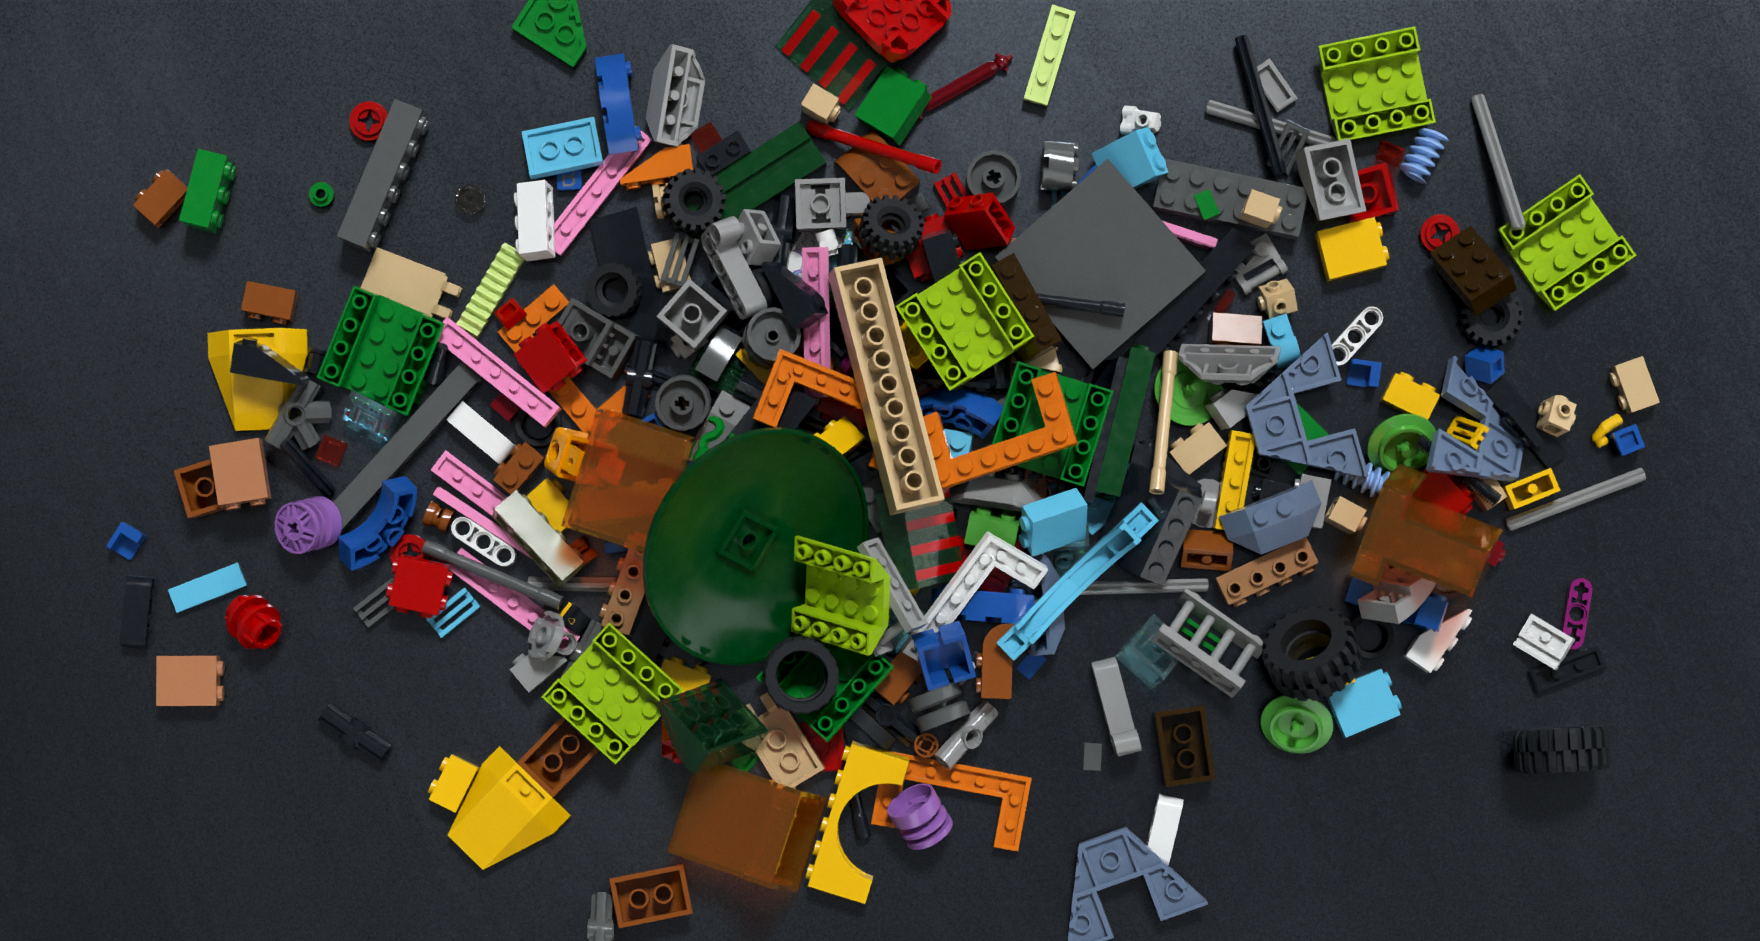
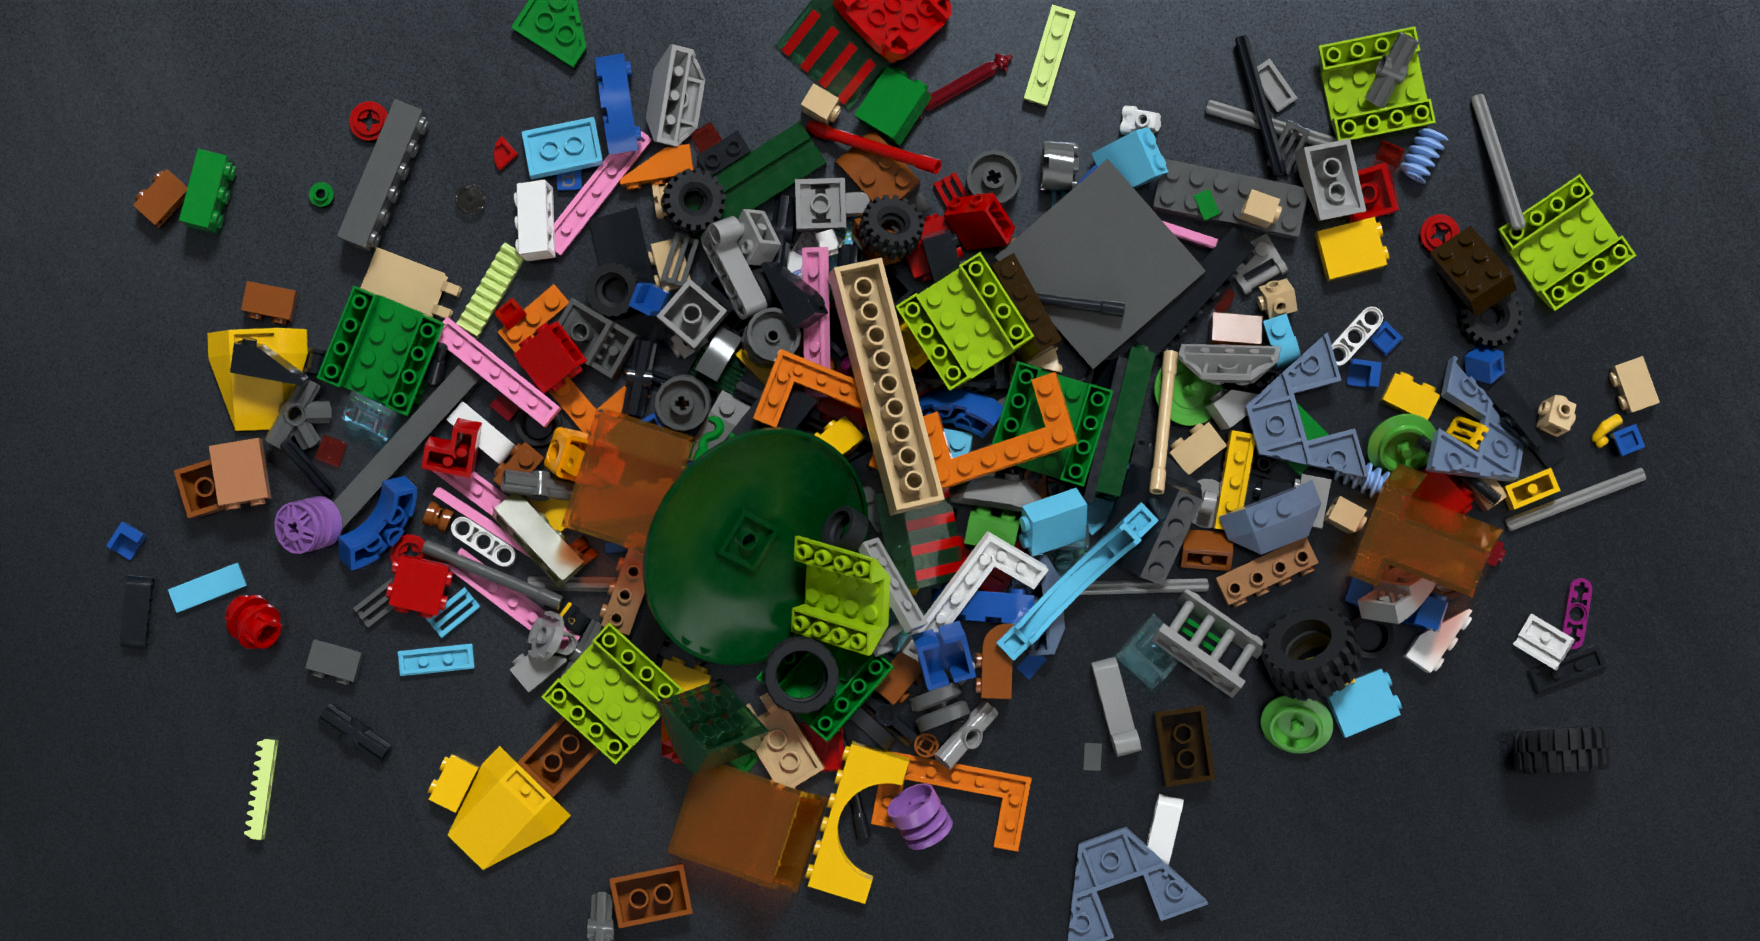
(189, 680): nougat brick -> none
(264, 788): none -> yellowish green gear
(334, 661): none -> dark grey brick
(436, 659): none -> medium azure tile
(454, 455): none -> red brick
(503, 153): none -> red tile
(537, 485): none -> dark grey piece
(649, 299): none -> blue panel
(836, 523): none -> black tyre
(1385, 338): none -> blue tile
(1391, 69): none -> dark grey piece

